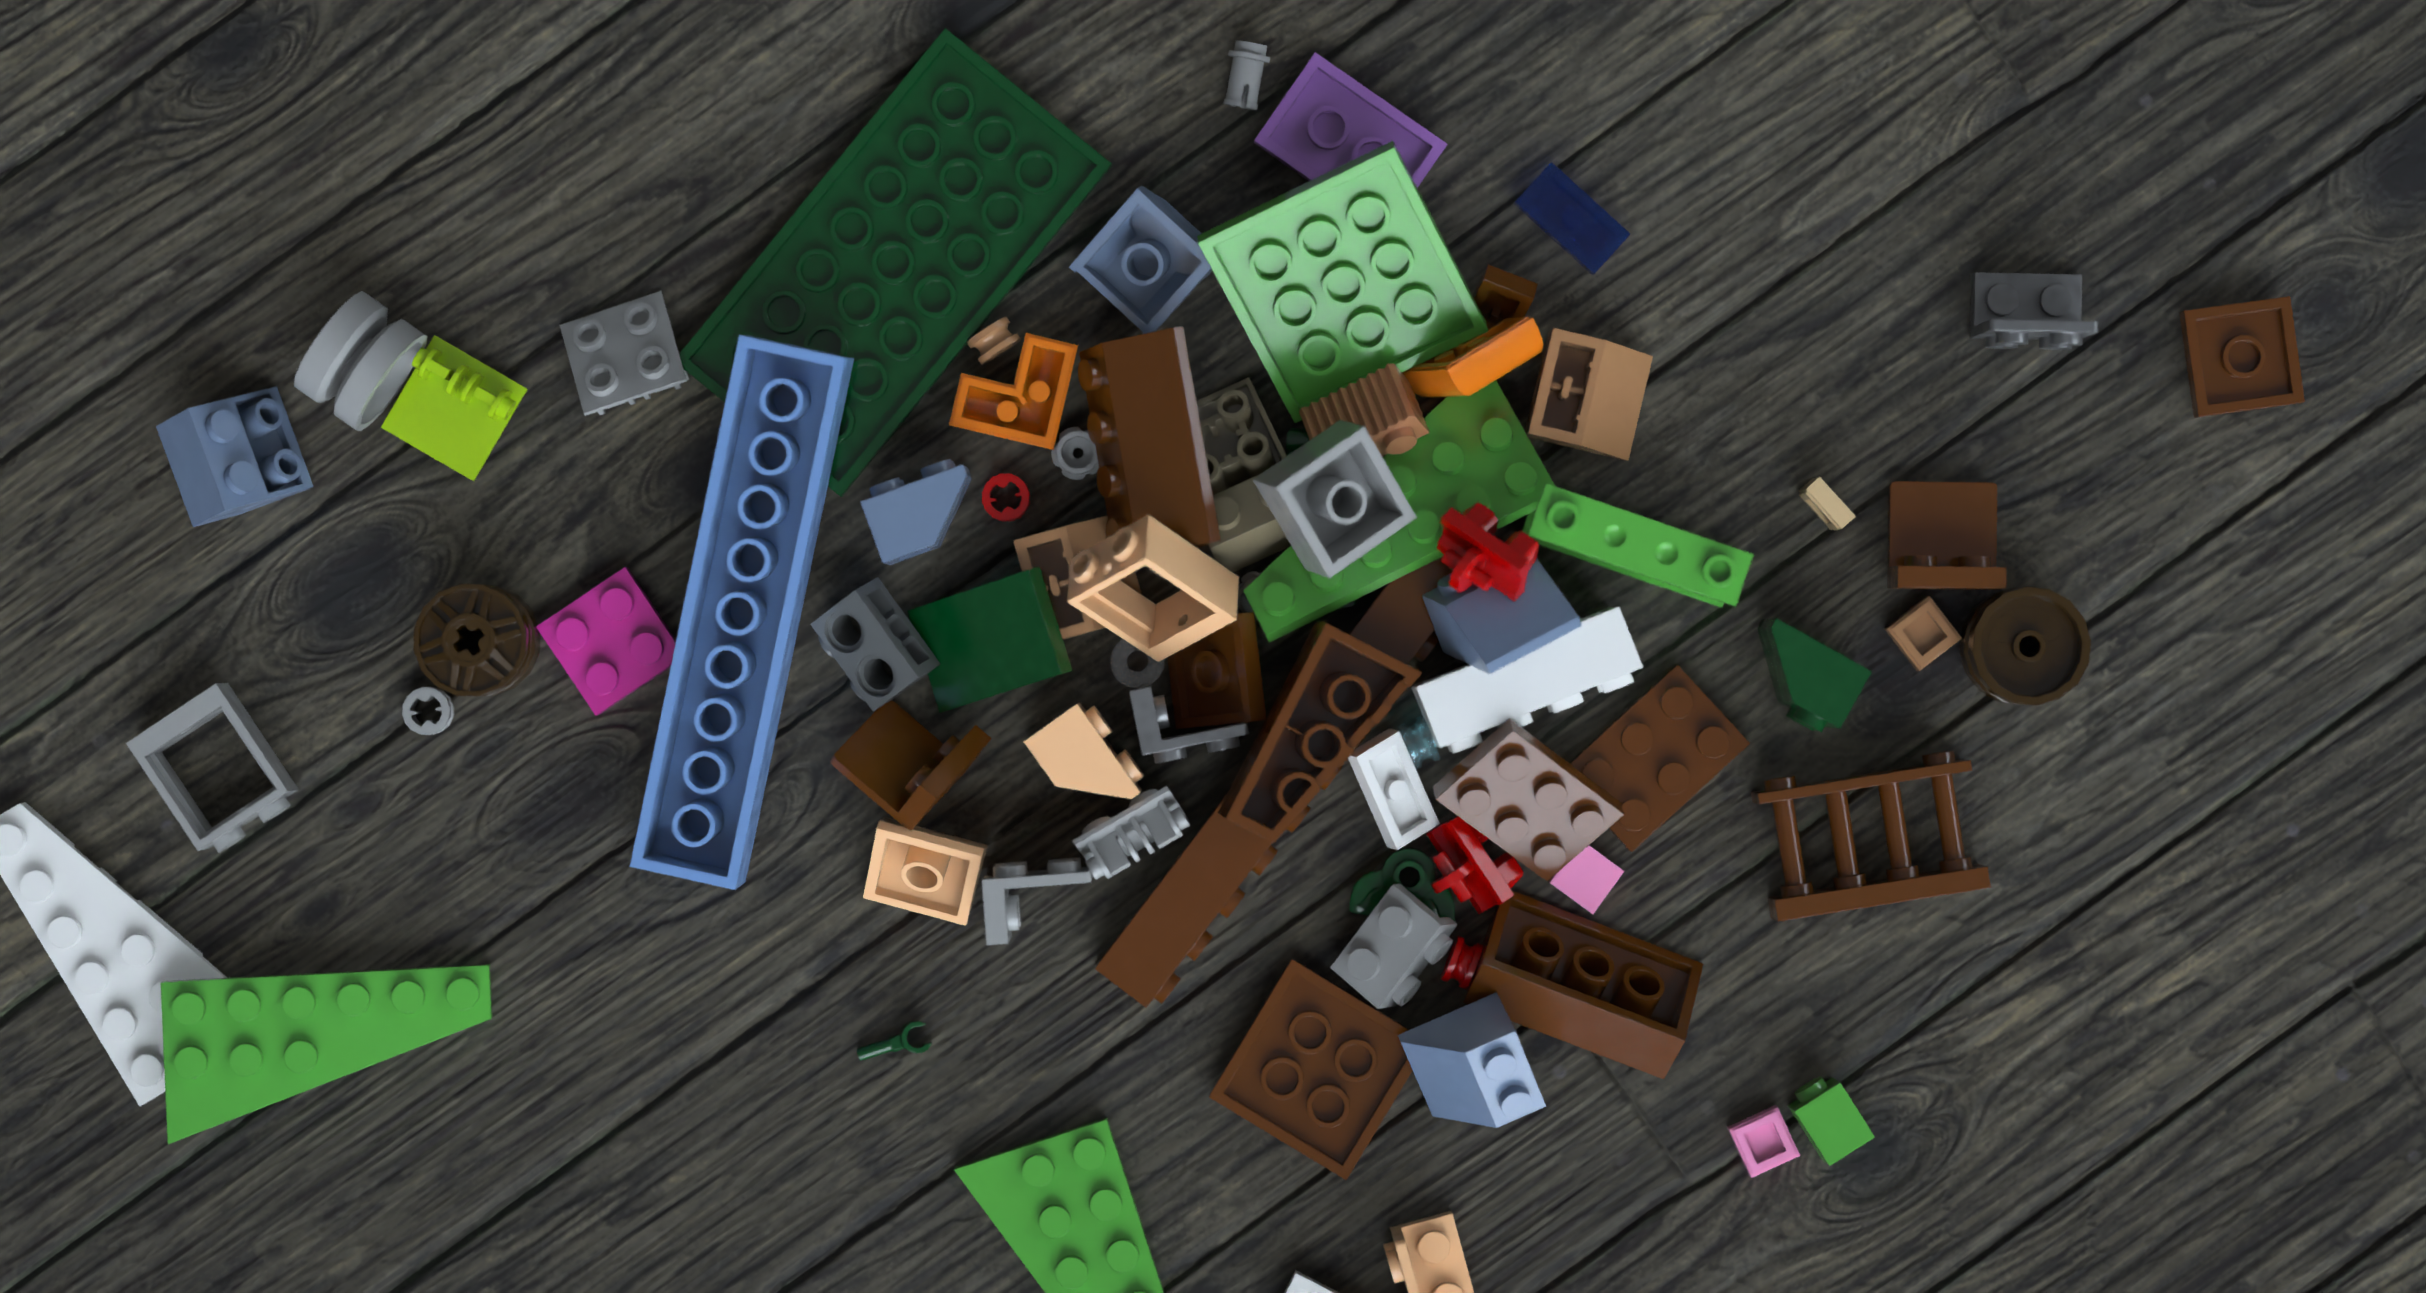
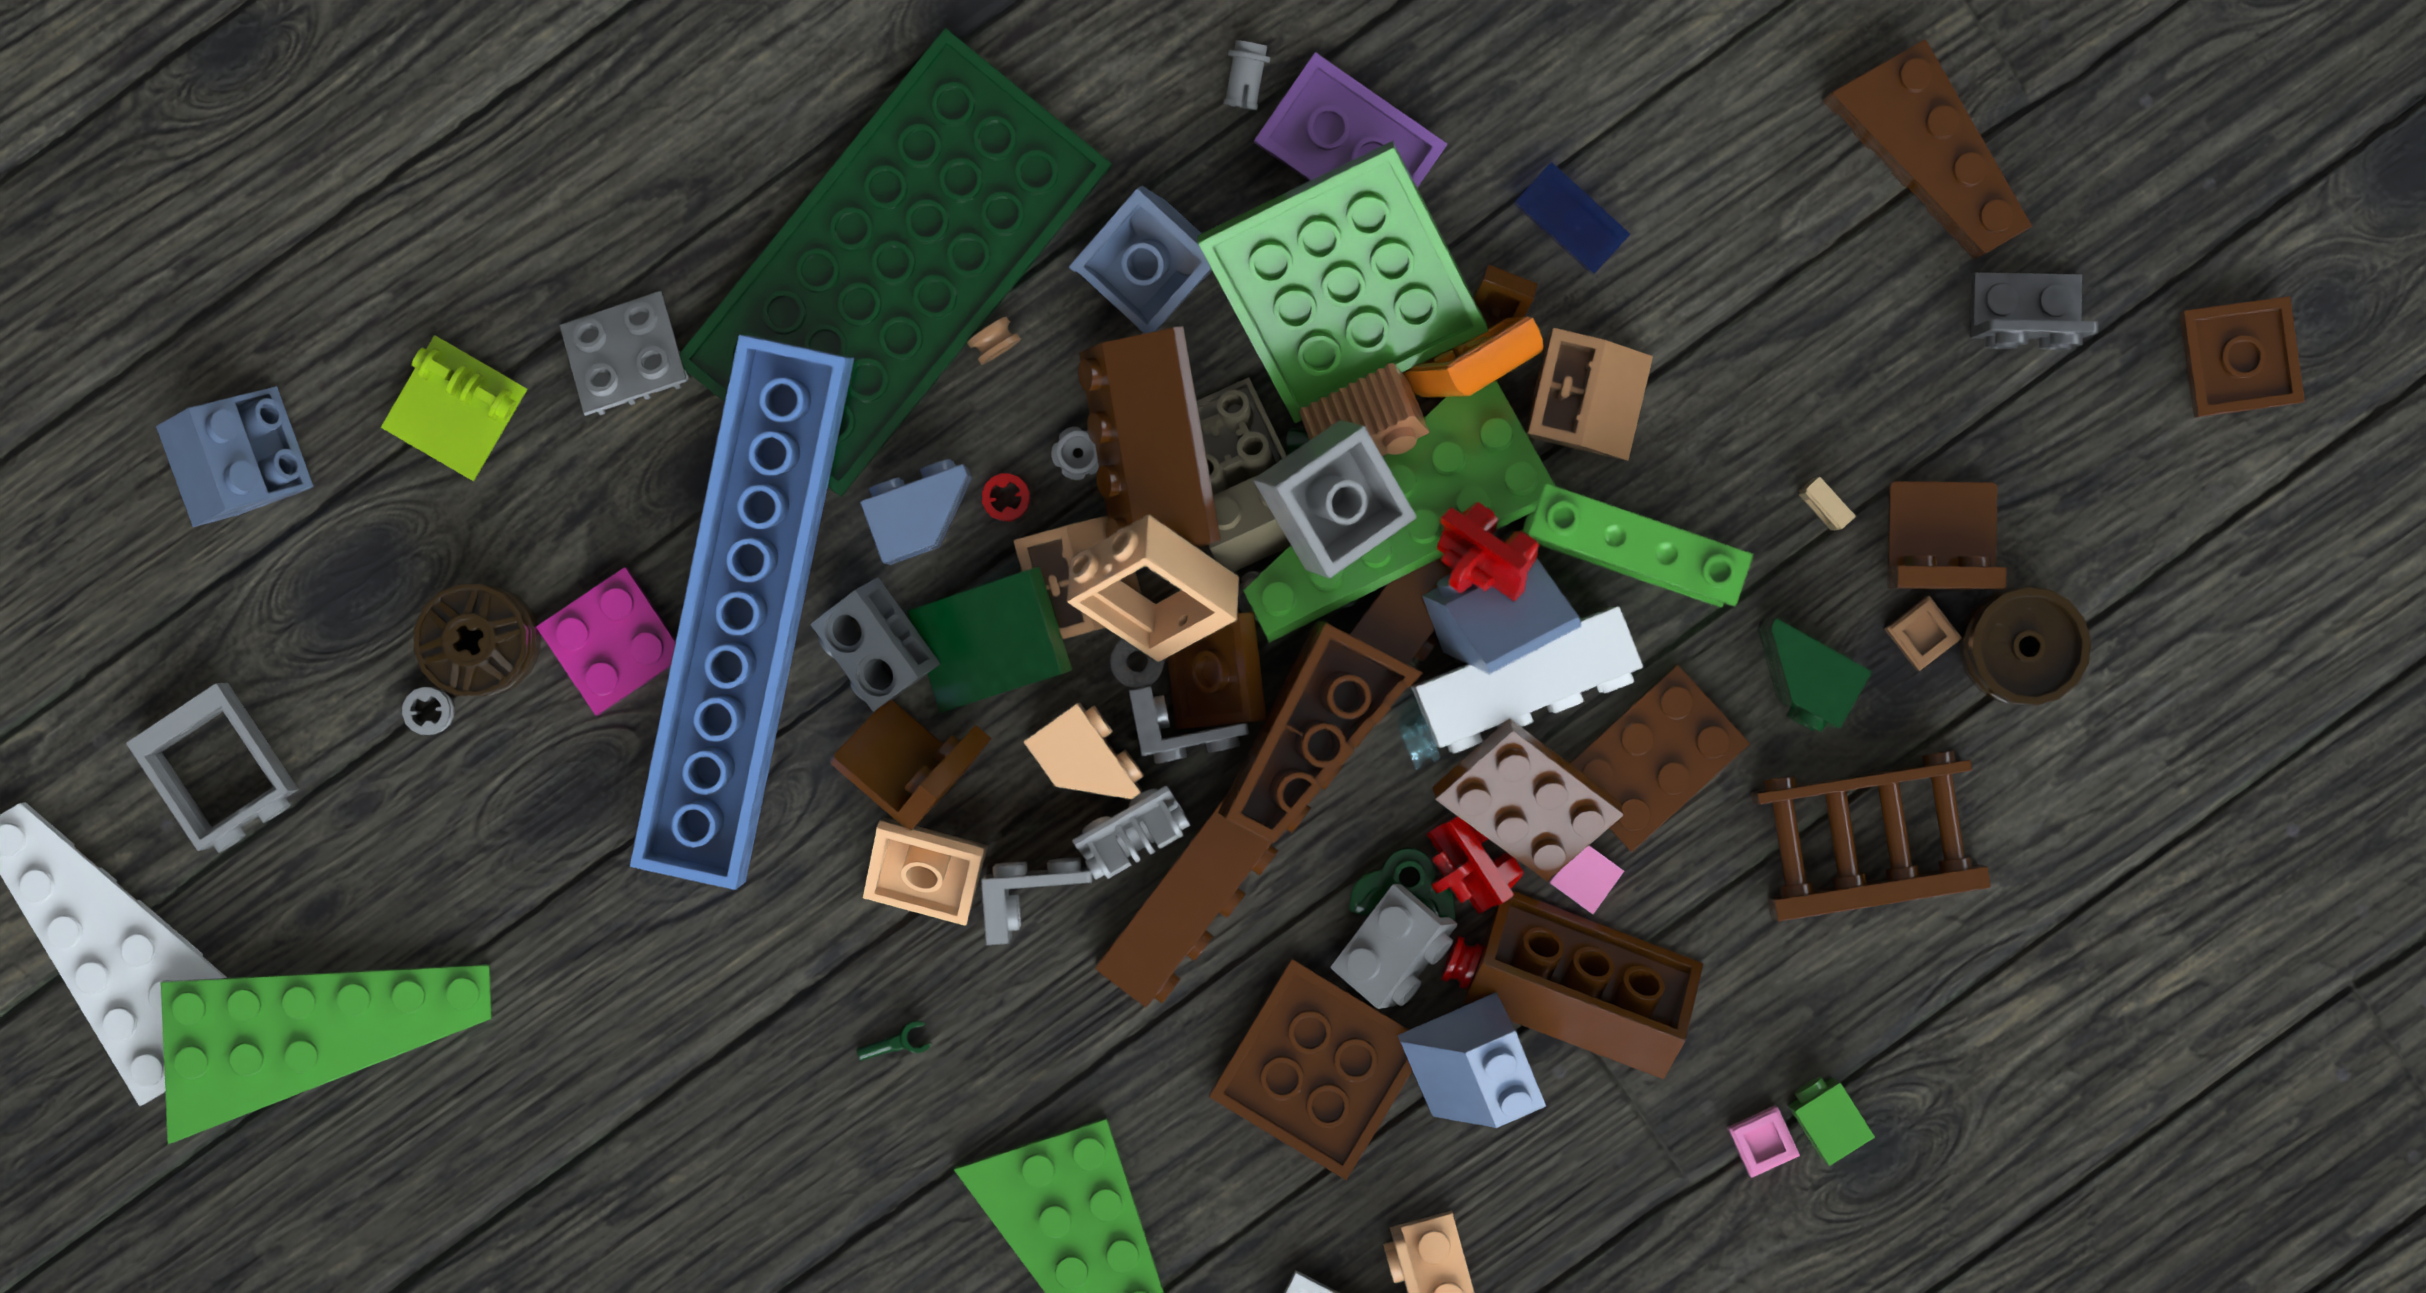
(359, 361): light grey wheel -> none
(1029, 408): orange brick -> none
(1393, 789): white plate -> none
(1933, 147): none -> reddish brown wedge

